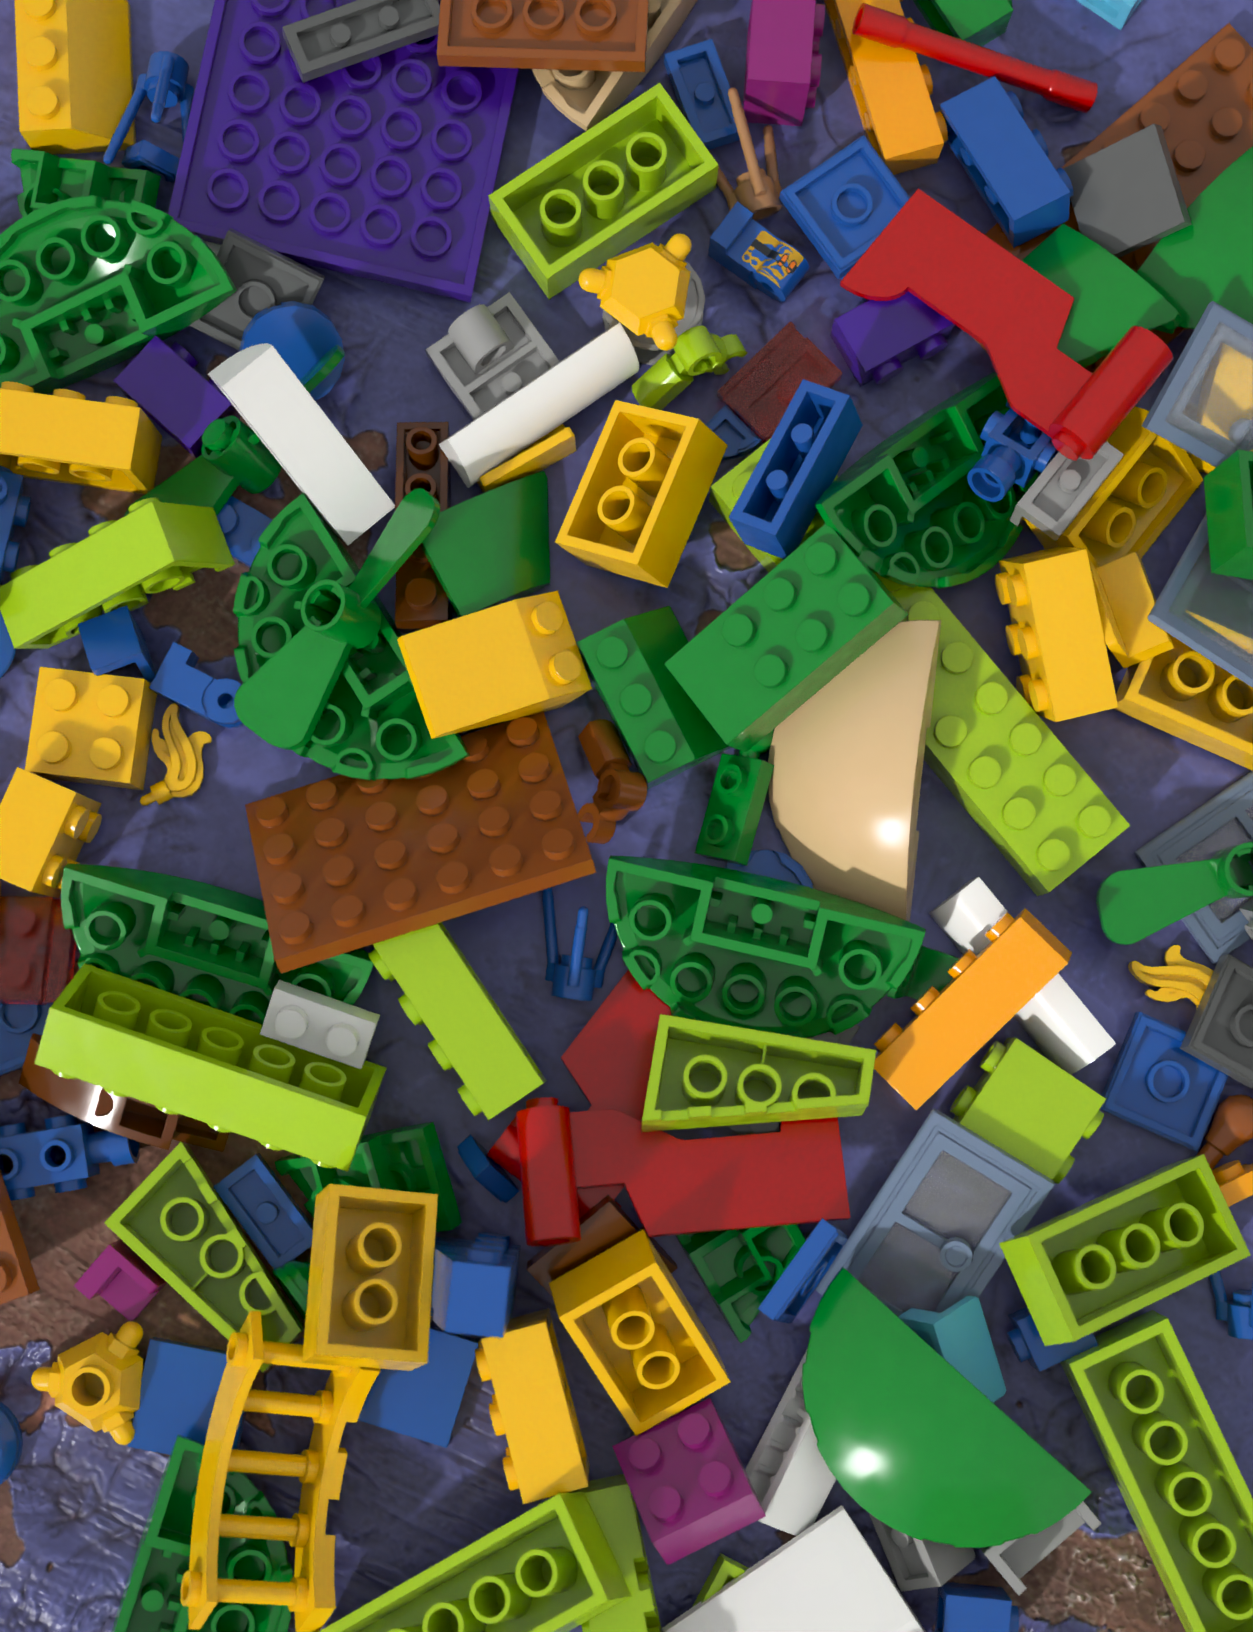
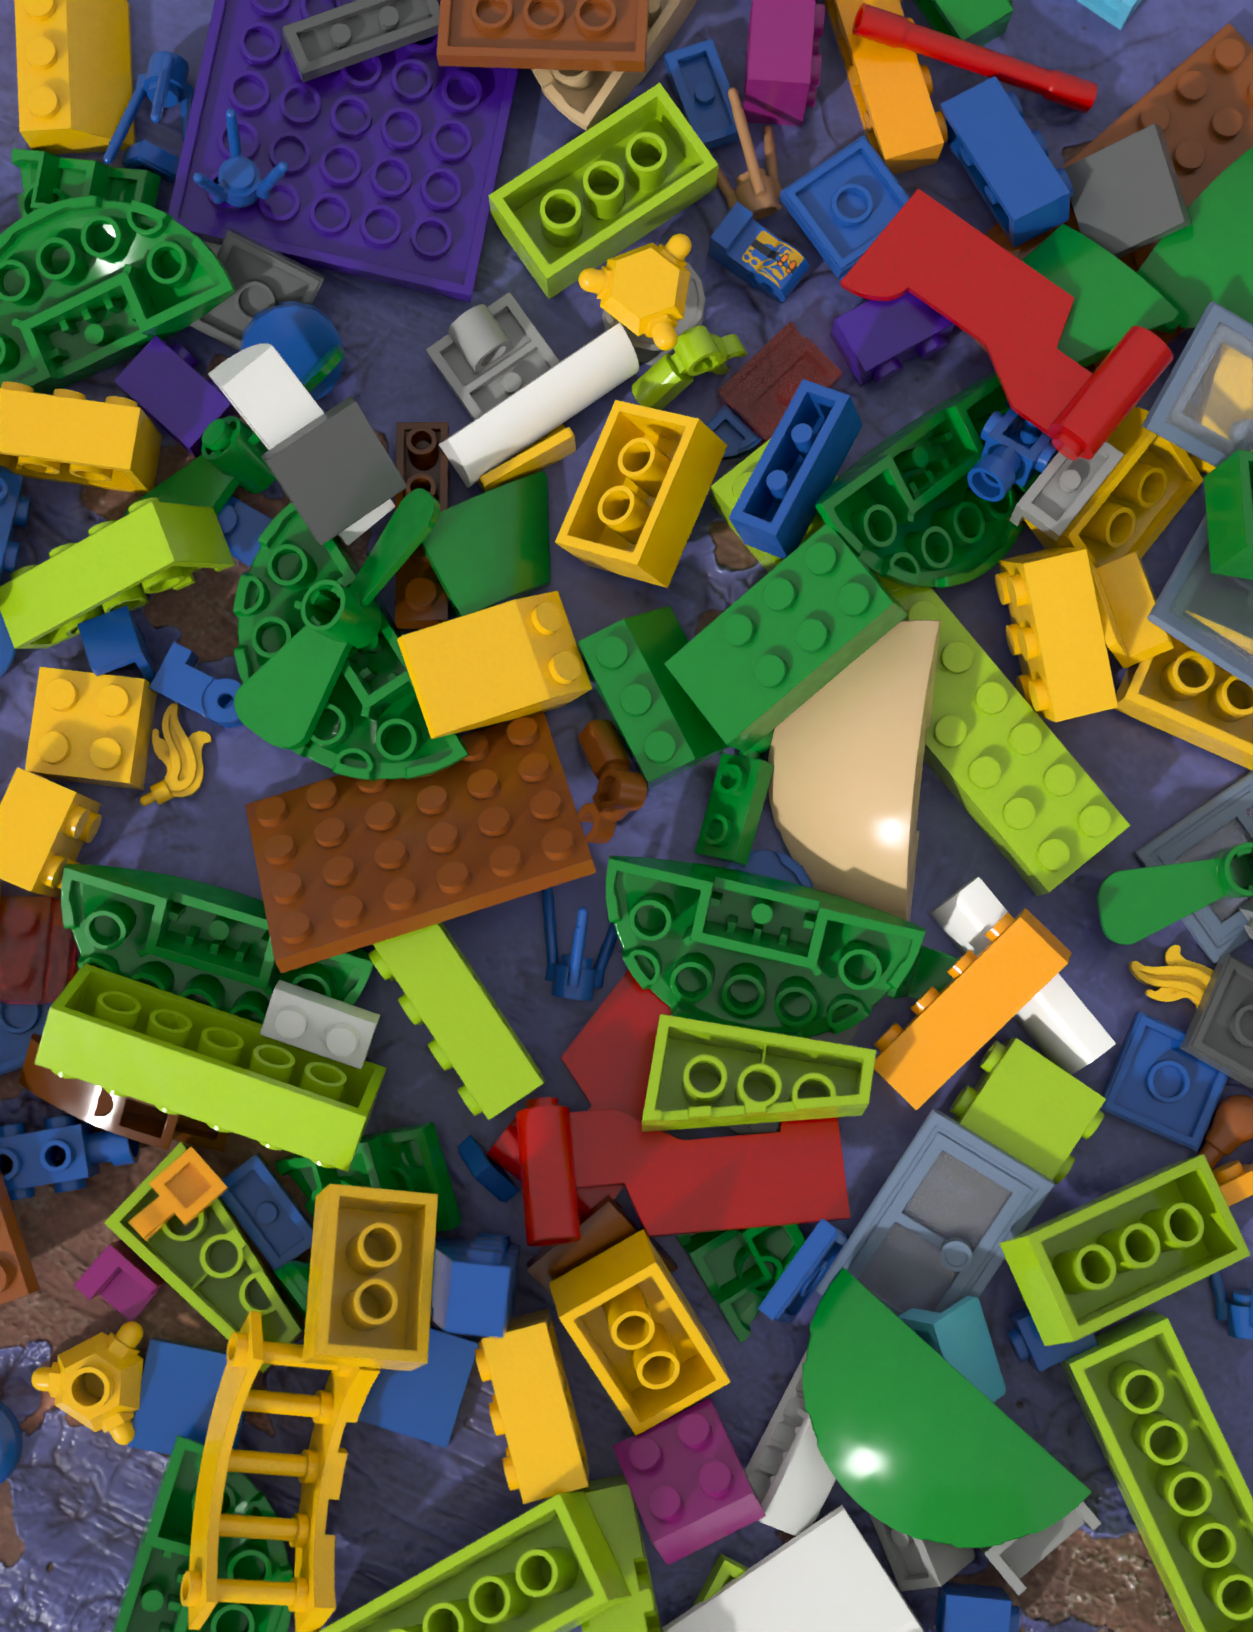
(183, 1191): none -> light orange plate
(238, 175): none -> blue plant
(334, 470): none -> dark grey tile

